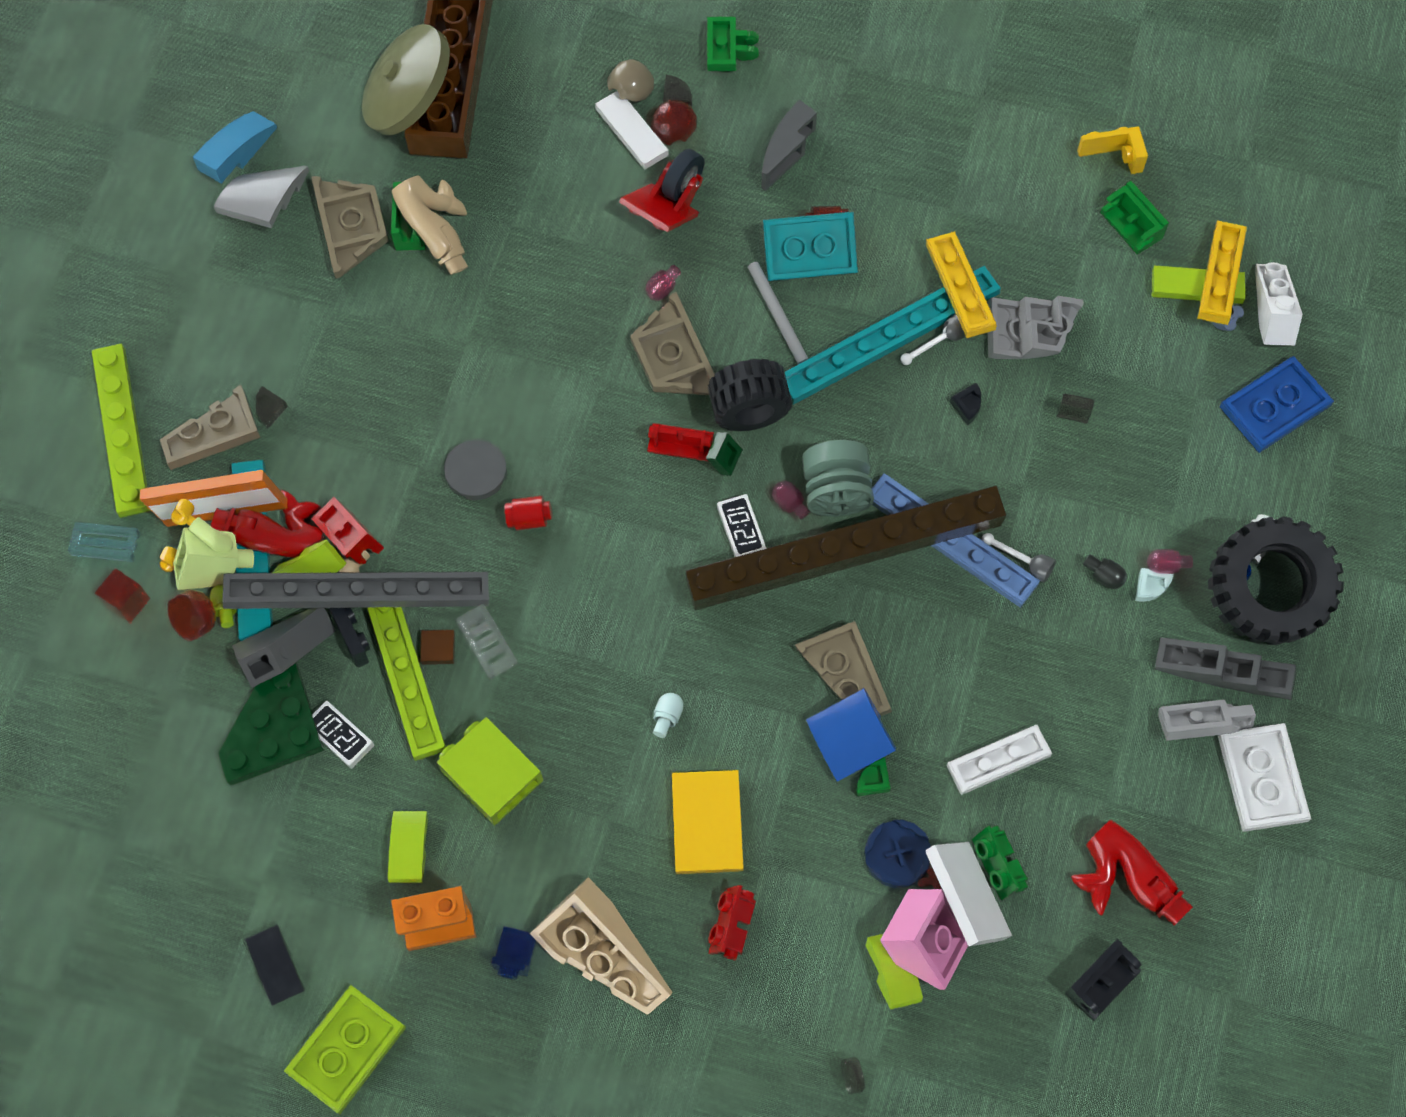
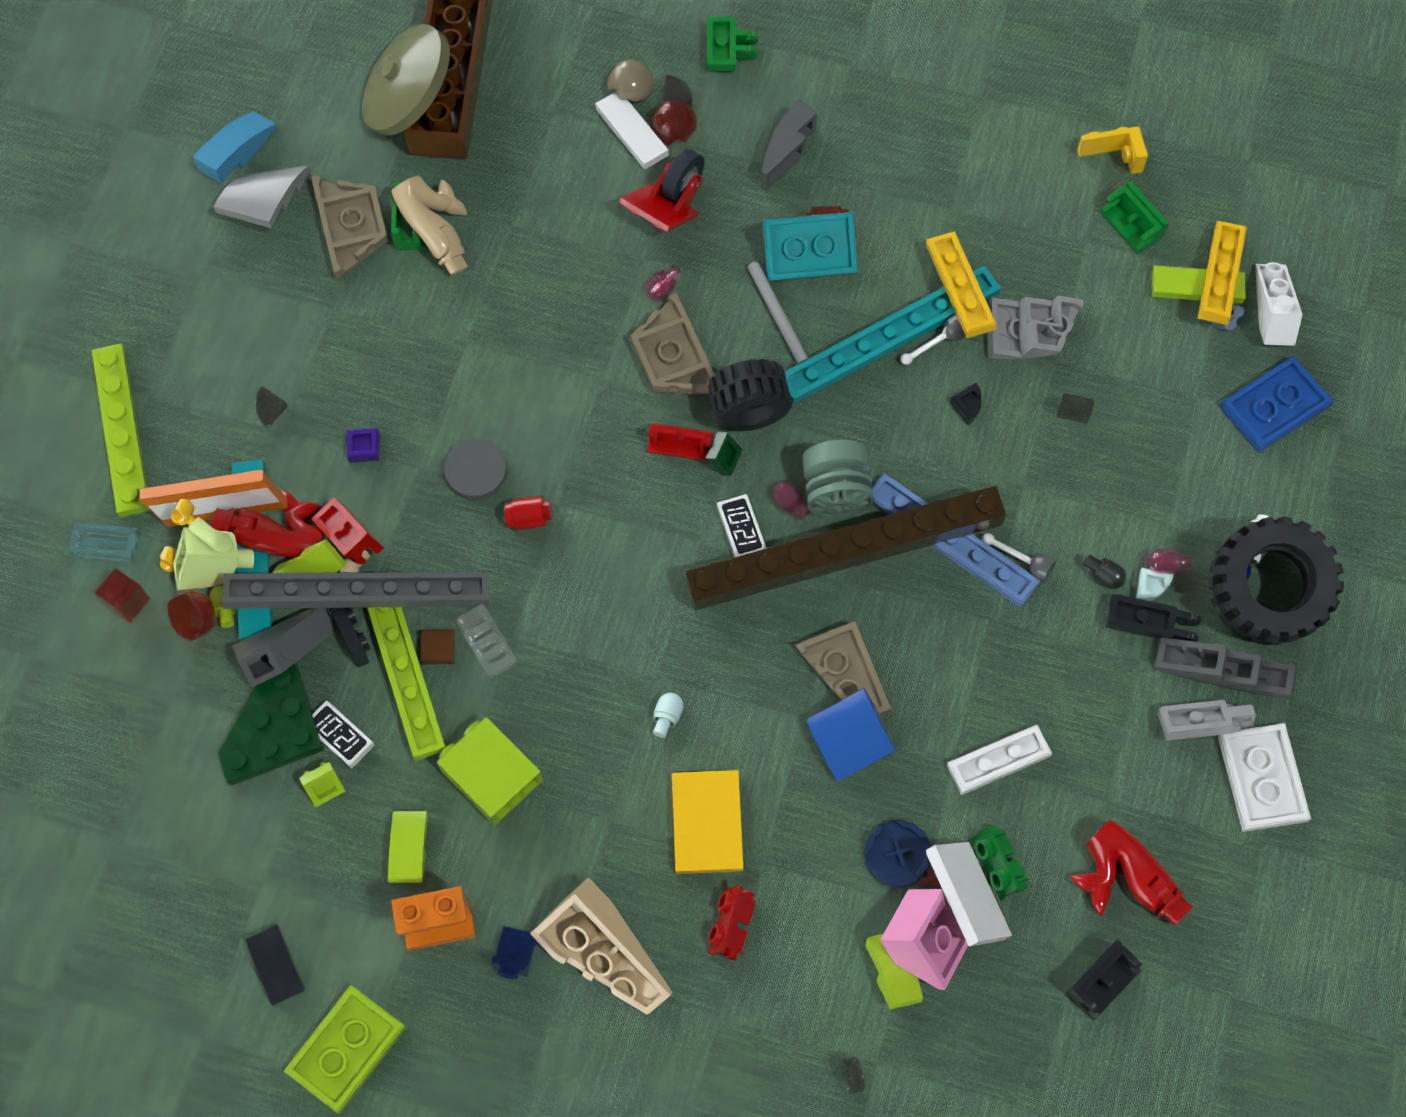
(218, 430): dark tan wing -> none
(322, 784): none -> lime tile
(363, 445): none -> dark purple tile
(874, 779): green tile -> none
(1150, 618): none -> black hinge

